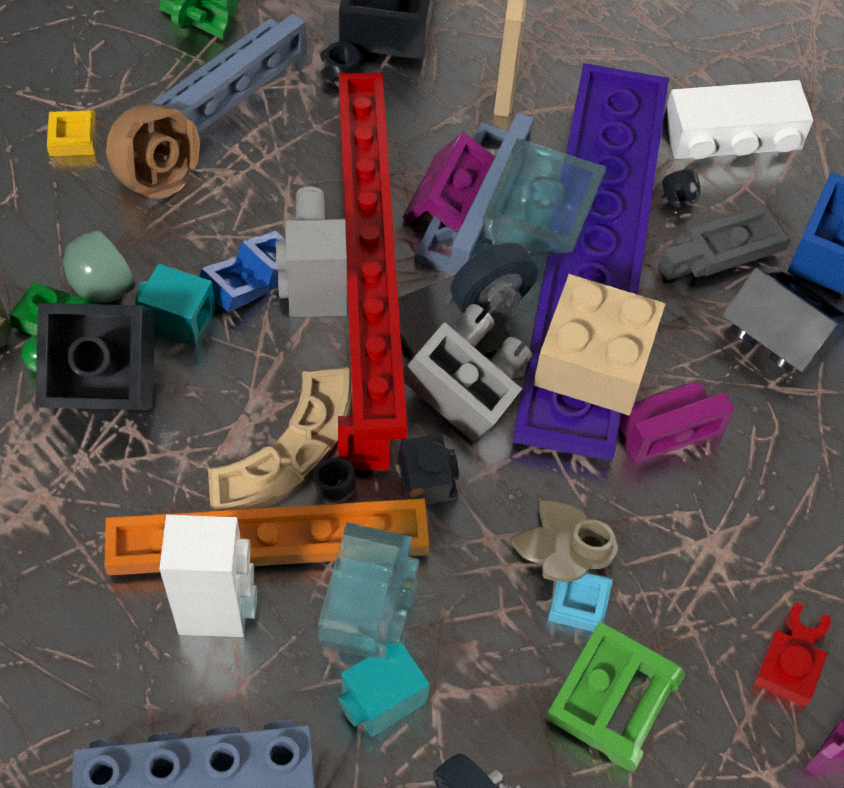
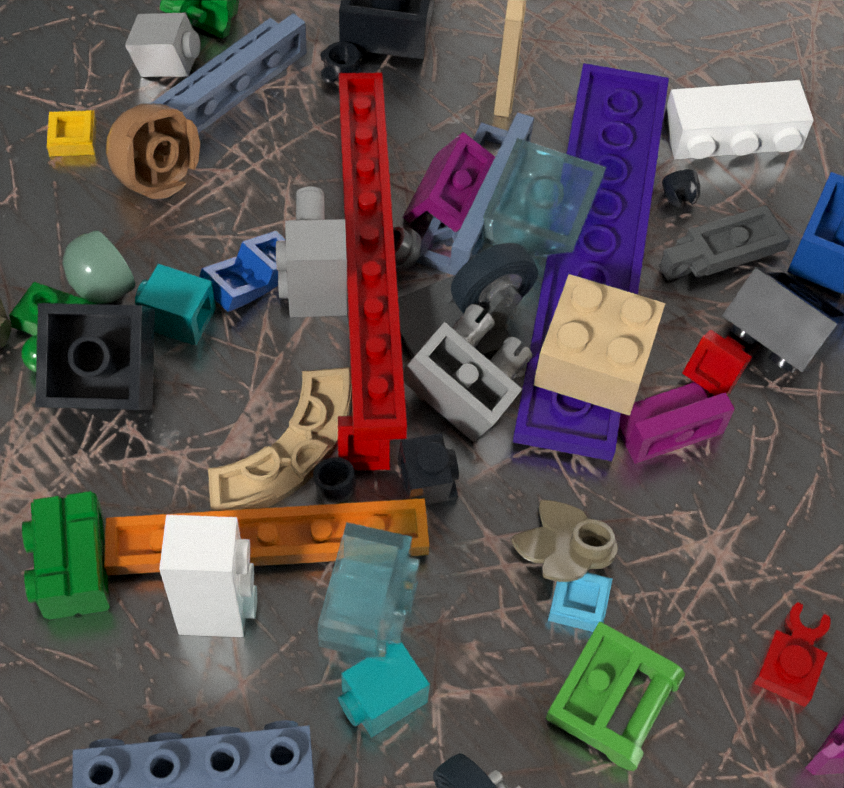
(67, 556): none -> green brick
(163, 45): none -> light grey brick
(407, 247): none -> dark grey plate
(717, 363): none -> red tile

